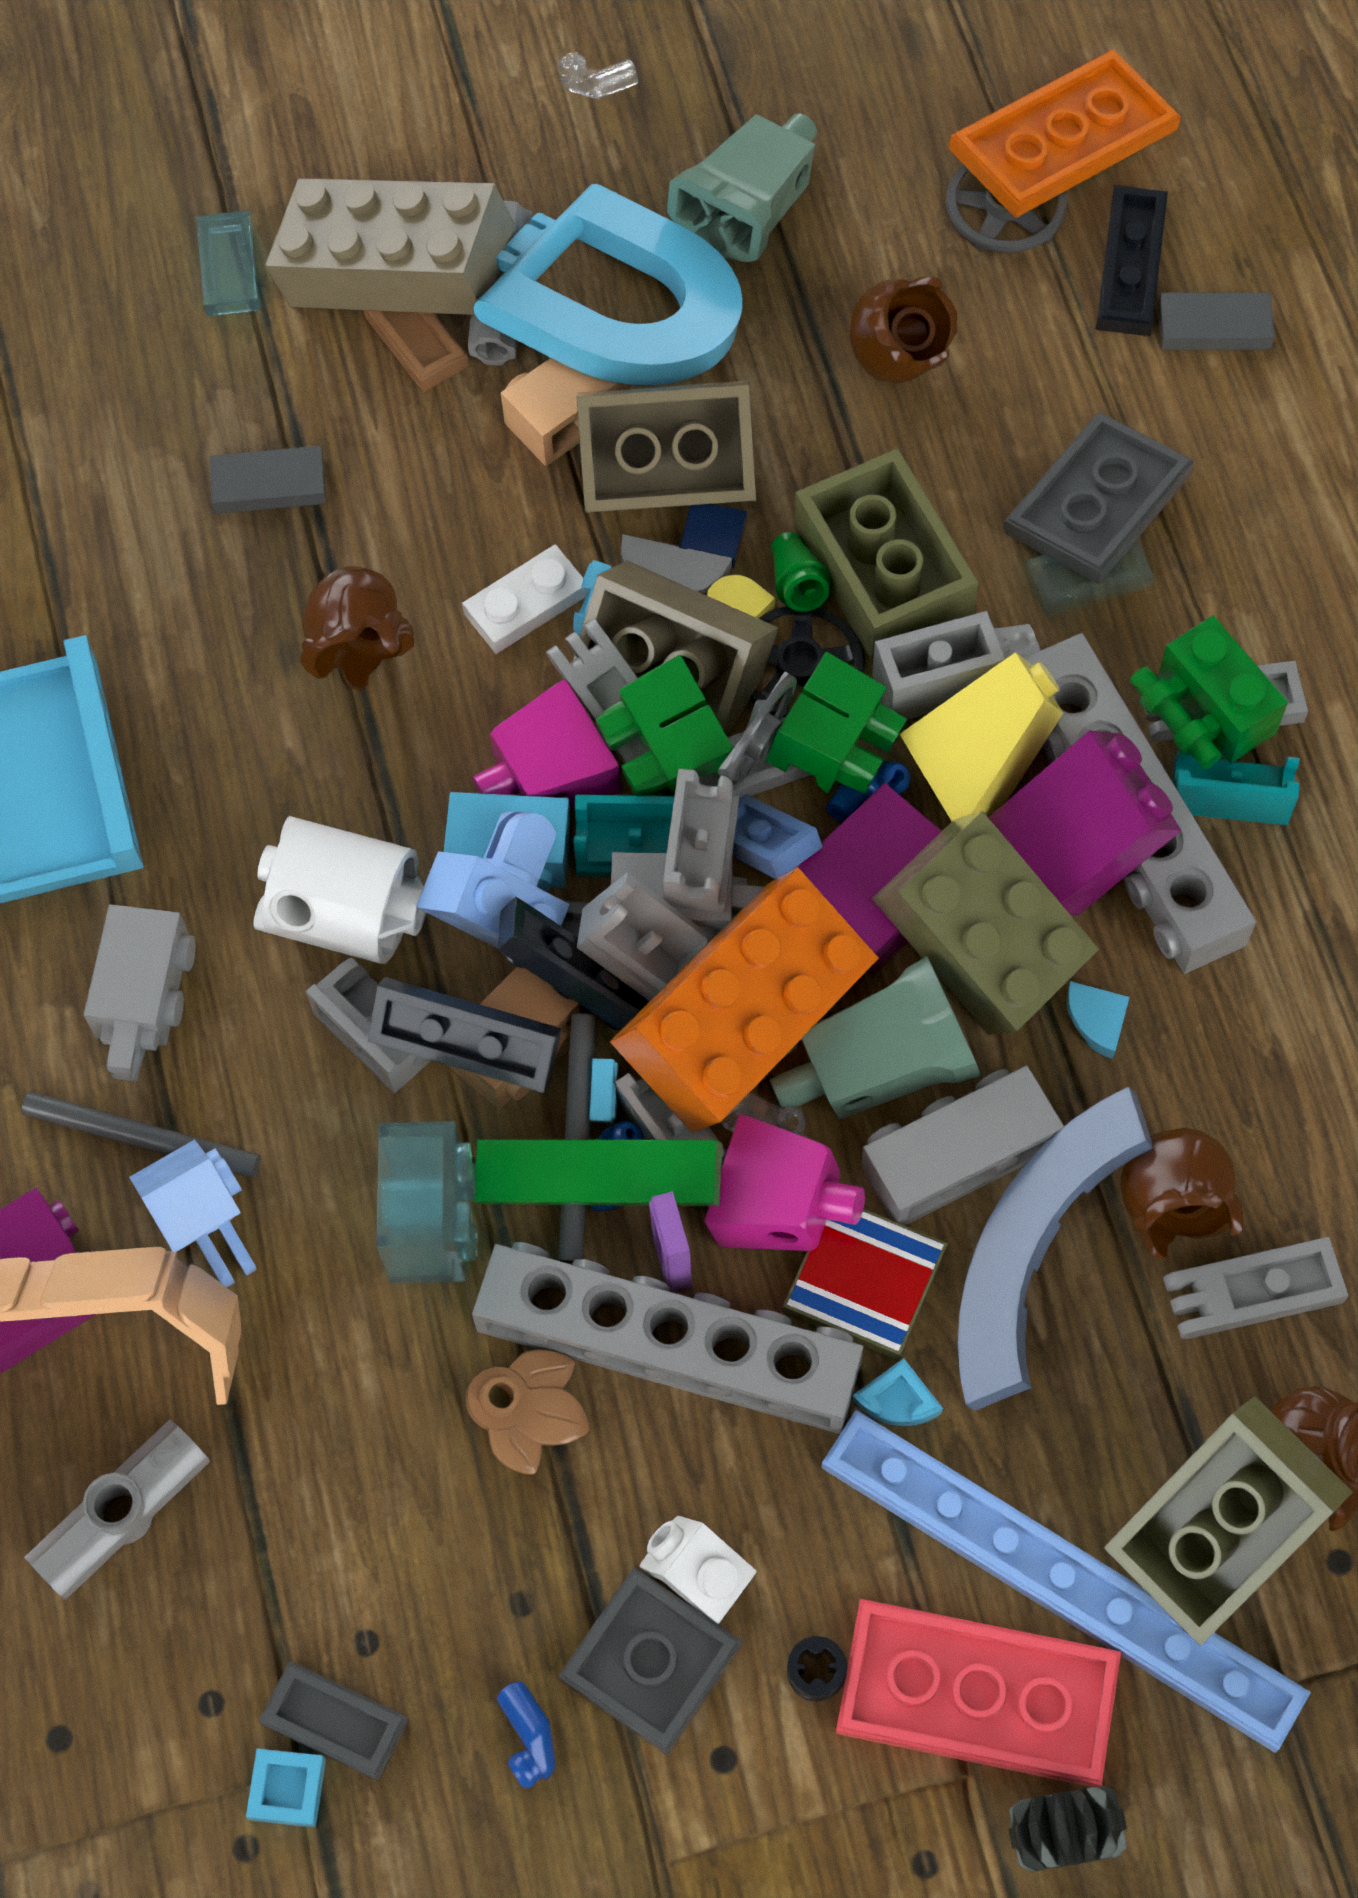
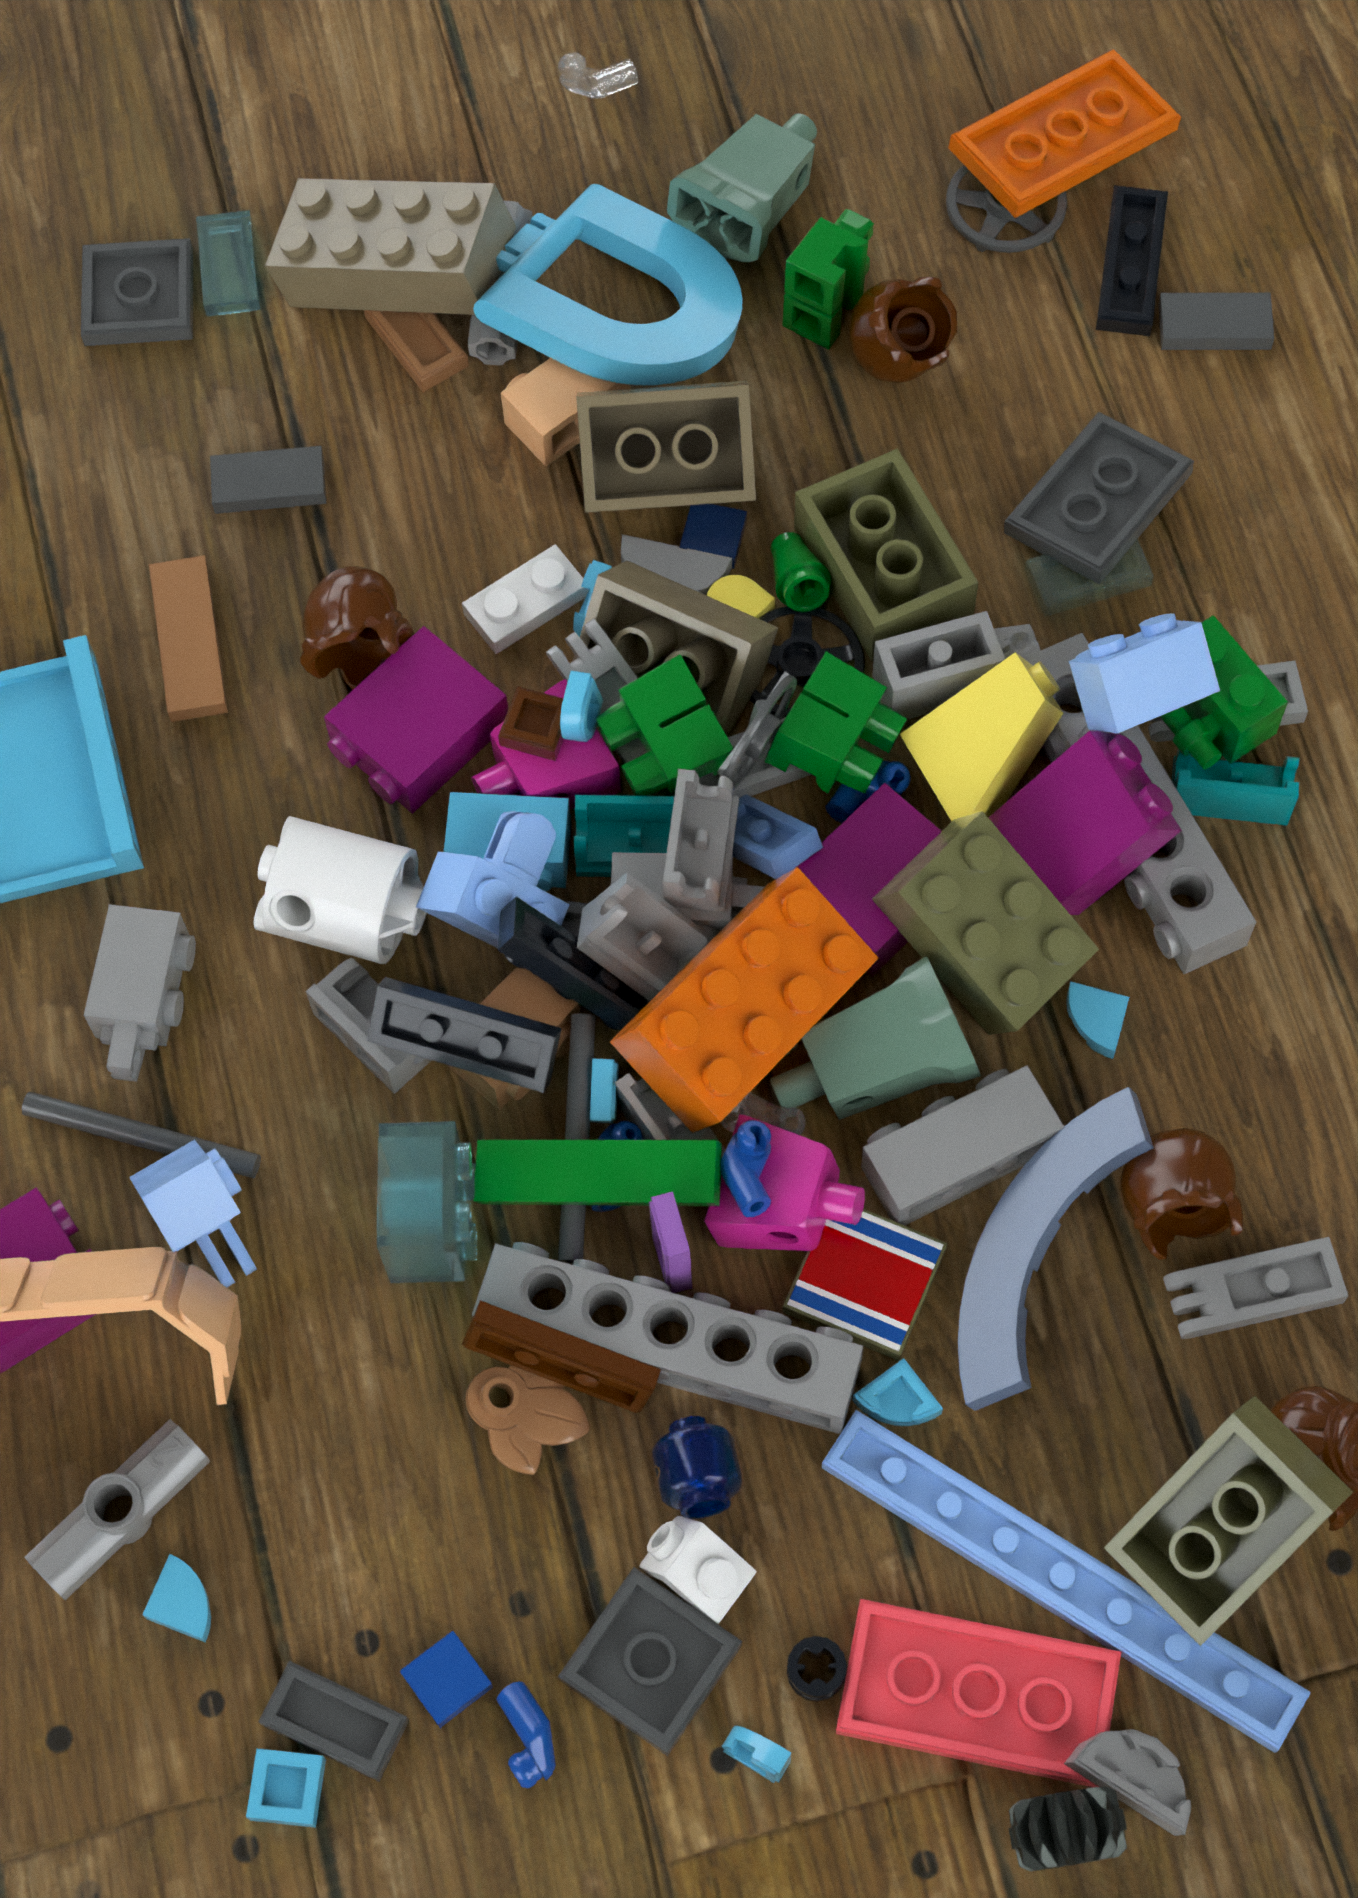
(137, 292): none -> dark grey tile
(180, 1601): none -> medium azure tile
(188, 638): none -> medium nougat tile
(415, 720): none -> magenta brick
(446, 1679): none -> blue tile
(533, 724): none -> reddish brown tile
(560, 1357): none -> reddish brown tile
(580, 707): none -> medium azure tile
(697, 1467): none -> clear blue head
(744, 1164): none -> blue arm
(757, 1753): none -> medium azure tile
(825, 276): none -> green hips
(1139, 1772): none -> light grey tile
(1144, 674): none -> light blue brick

